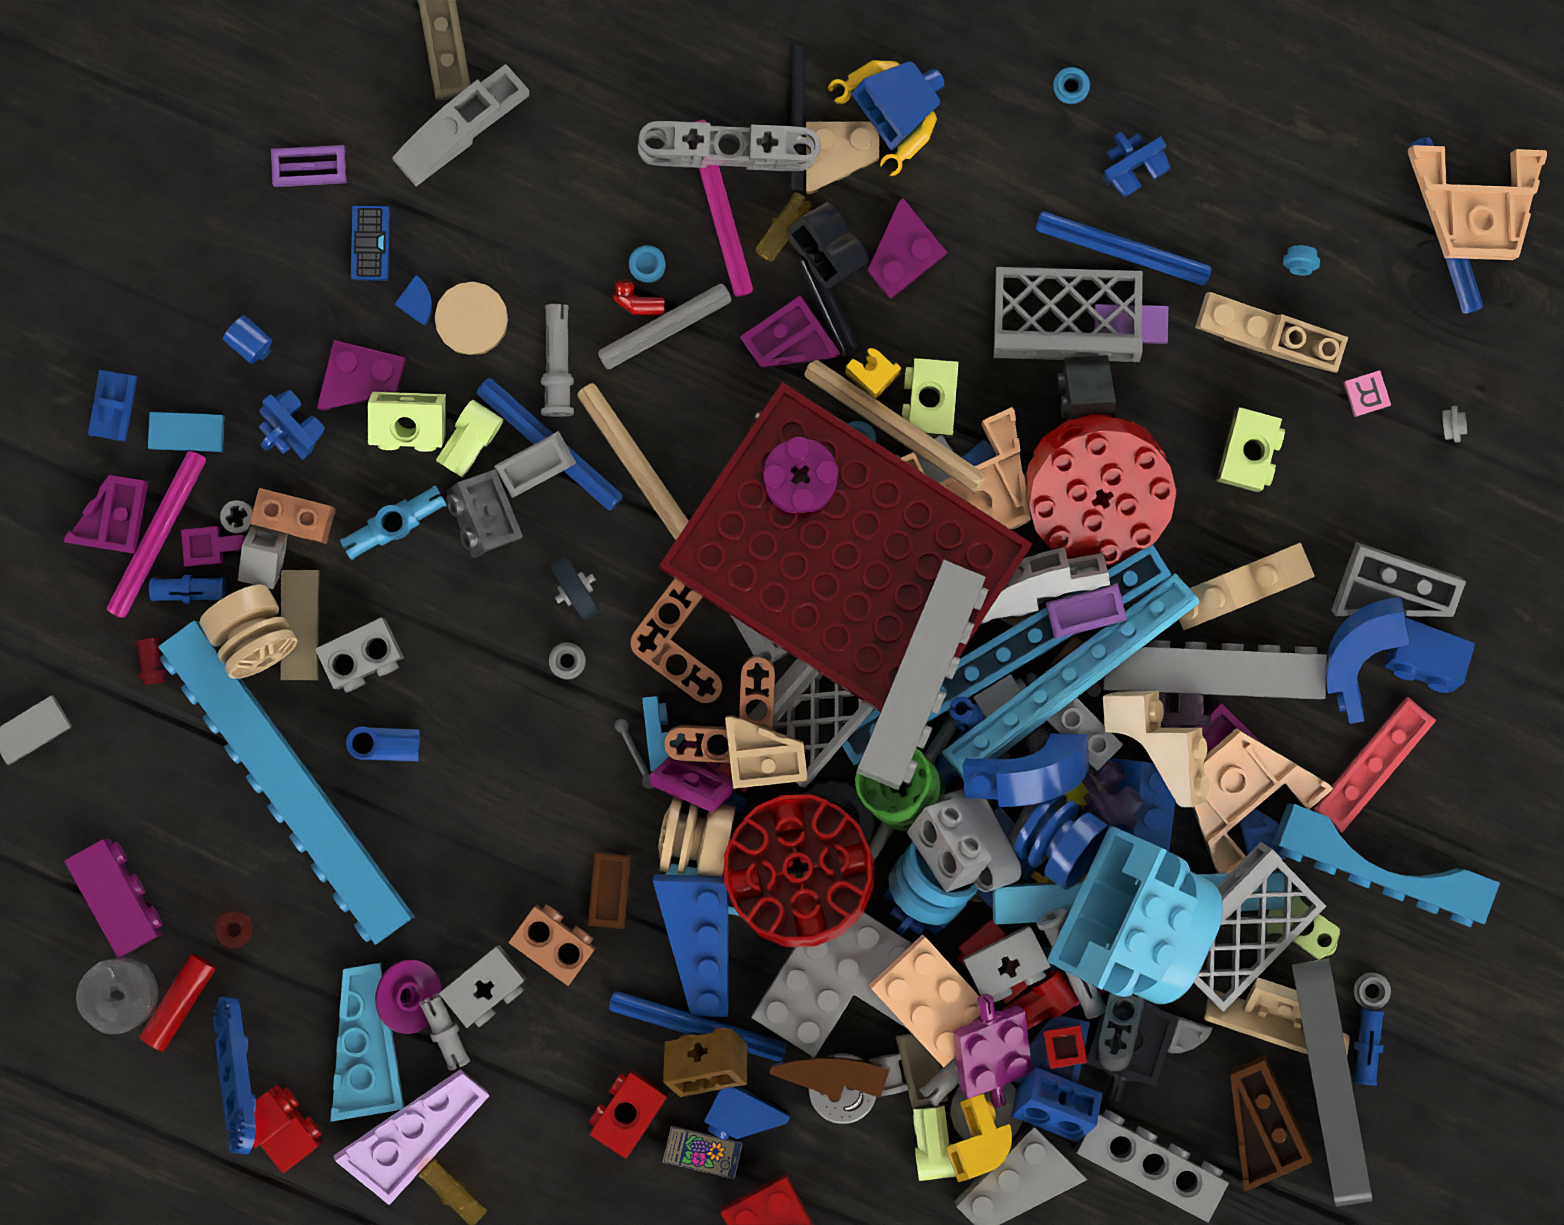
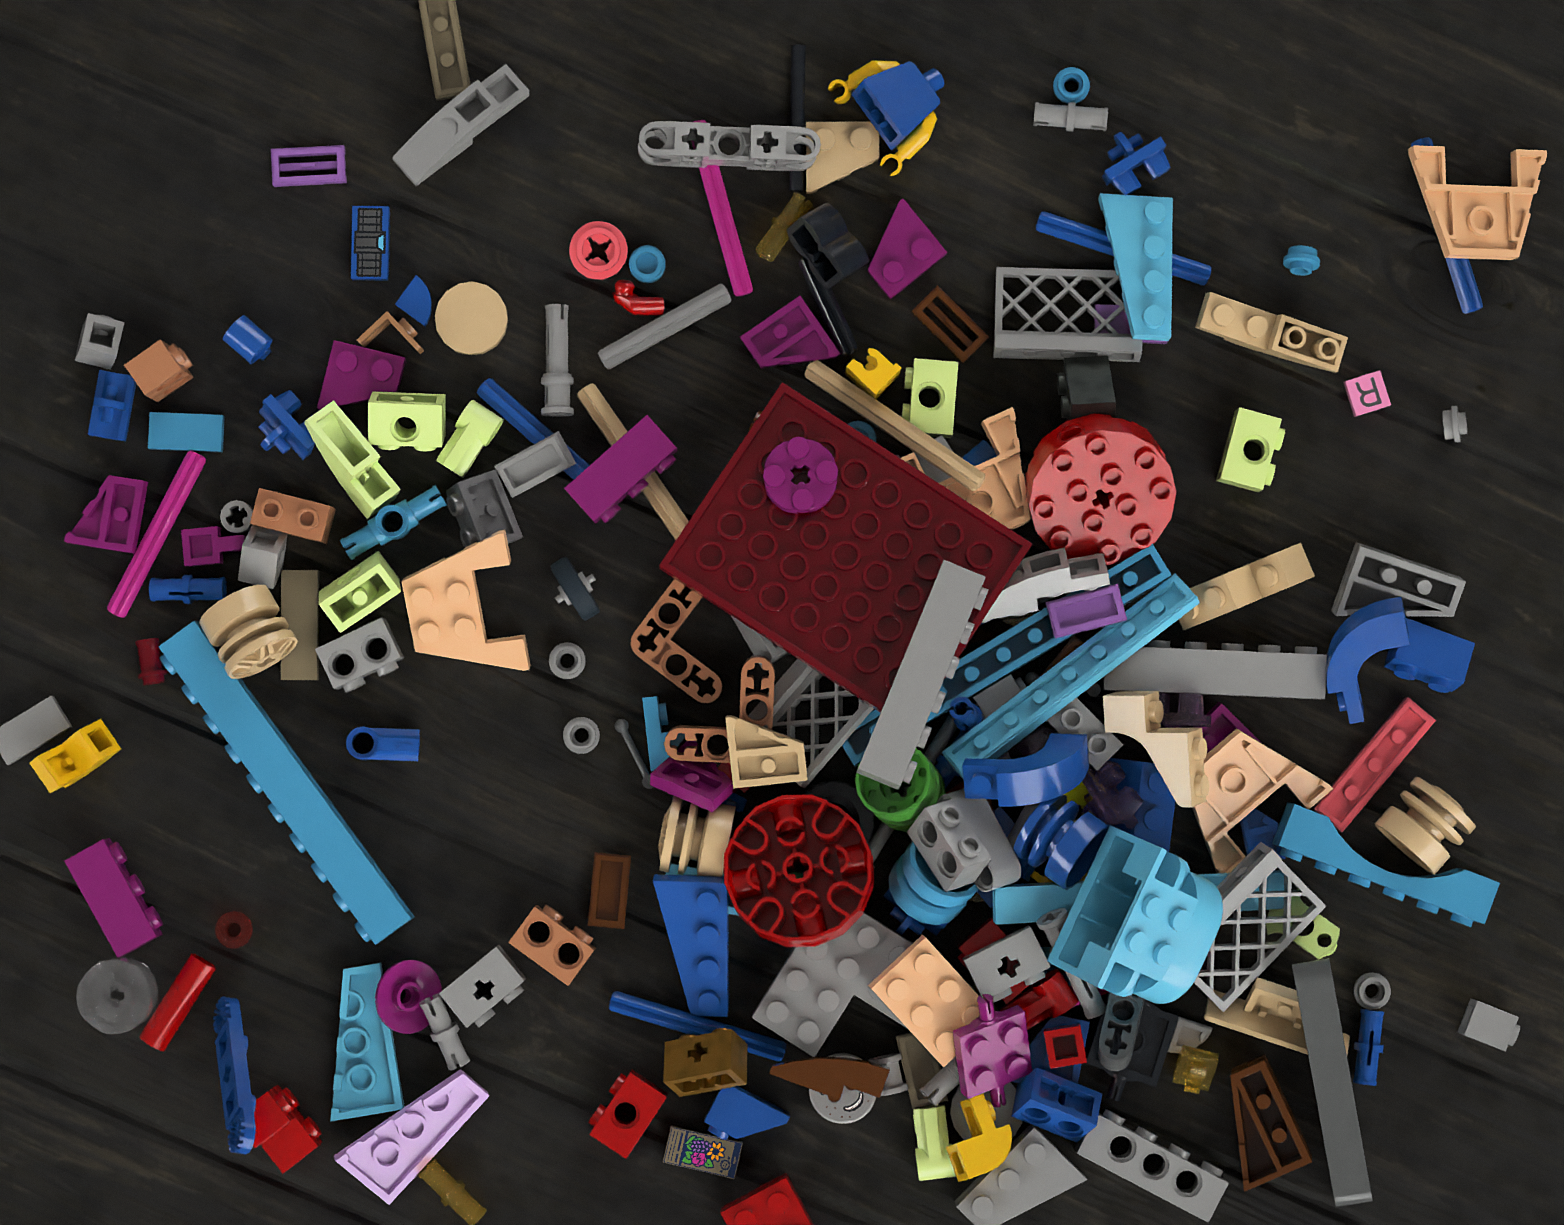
(75, 756): none -> yellow brick
(99, 341): none -> light grey brick
(160, 370): none -> nougat brick
(352, 460): none -> yellowish green slope
(359, 591): none -> yellowish green brick
(386, 319): none -> medium nougat bracket
(447, 608): none -> light nougat wing
(569, 735): none -> light grey plate
(600, 233): none -> coral gear
(622, 470): none -> magenta brick
(939, 334): none -> reddish brown tile
(1070, 116): none -> light grey pin
(1143, 260): none -> medium azure wing
(1195, 1069): none -> clear yellow tile
(1425, 825): none -> tan wheel
(1489, 1025): none -> light grey brick

